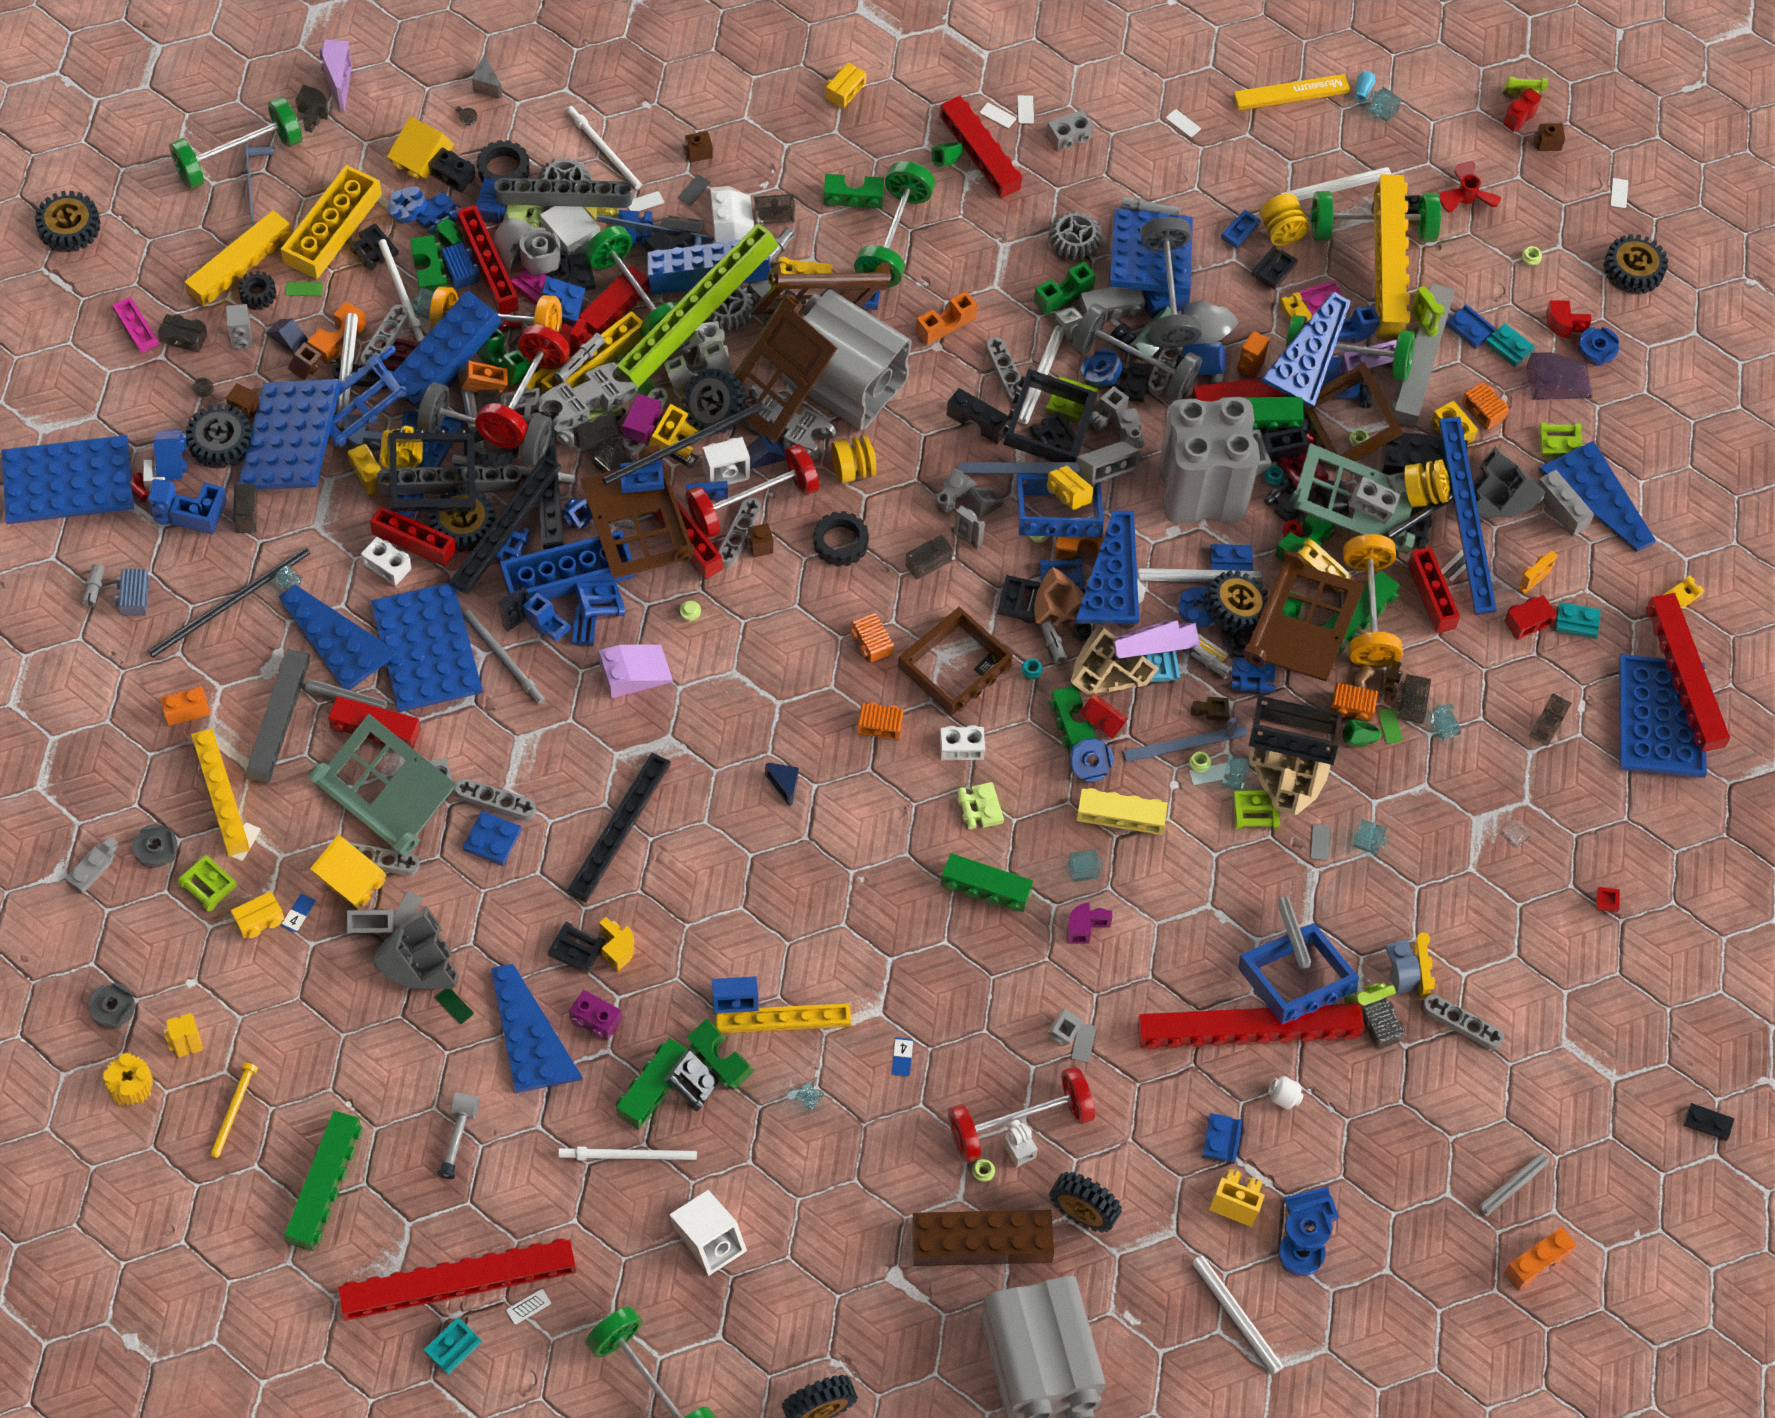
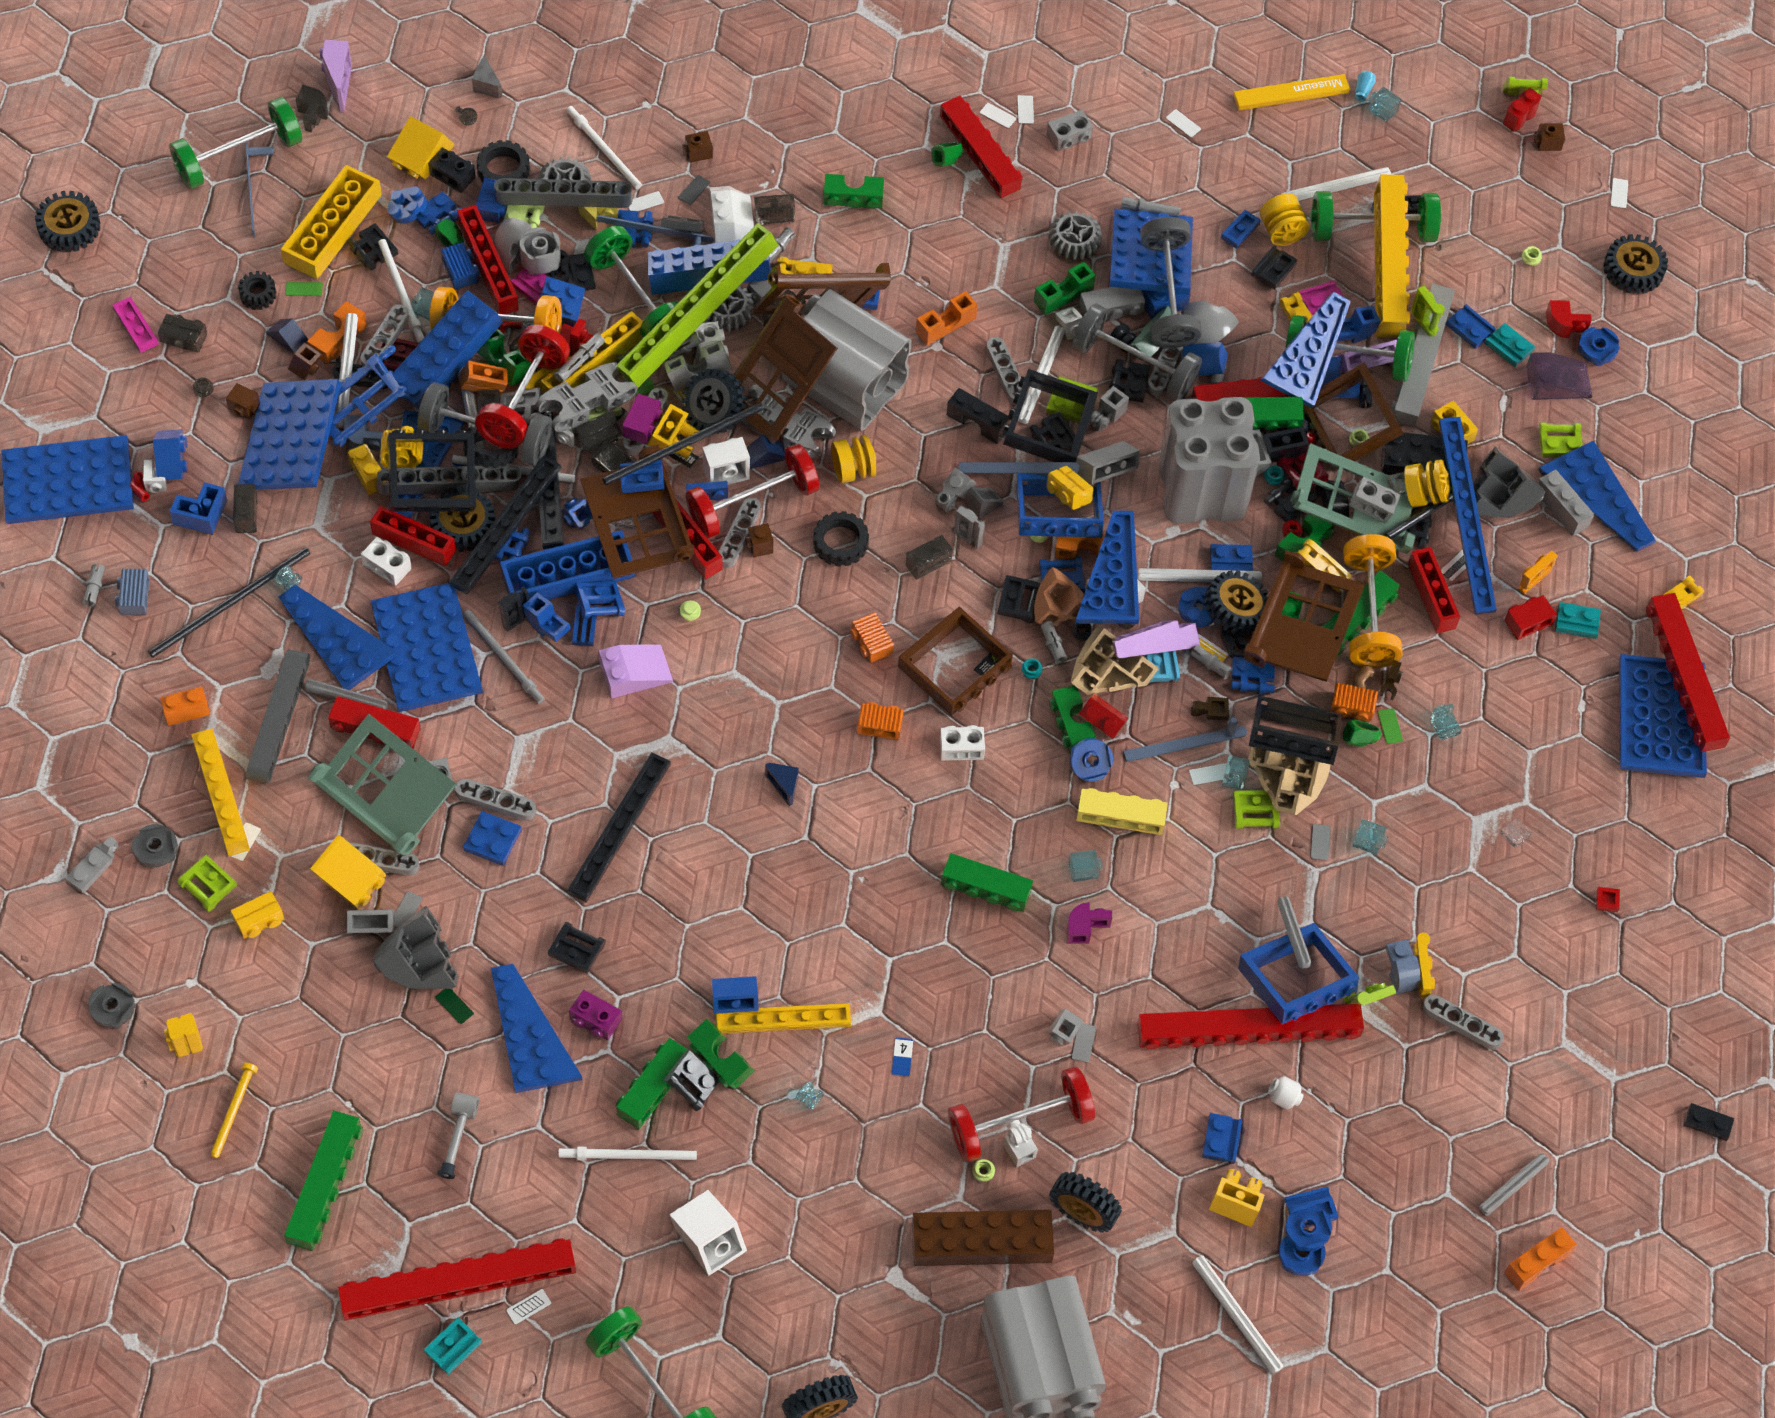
(118, 1076): yellow brick -> none
(161, 500): blue brick -> none
(217, 424): wheel -> none
(238, 258): yellow brick -> none
(239, 326): light grey brick -> none
(298, 912): sticker -> none
(426, 253): green arch -> none
(571, 225): white brick -> none
(614, 302): red brick -> none
(620, 945): yellow brick -> none
(660, 241): black brick -> none
(845, 85): yellow brick -> none
(909, 184): green axle -> none
(986, 803): yellowish green plate -> none
(1102, 377): blue plate -> none
(1128, 427): light grey brick -> none
(1200, 757): yellowish green plate -> none
(1252, 354): orange brick -> none
(1382, 1023): clear smoke brick -> none
(1413, 699): clear smoke brick -> none
(1468, 189): red piece -> none
(1485, 405): orange brick -> none
(1550, 719): clear smoke brick -> none

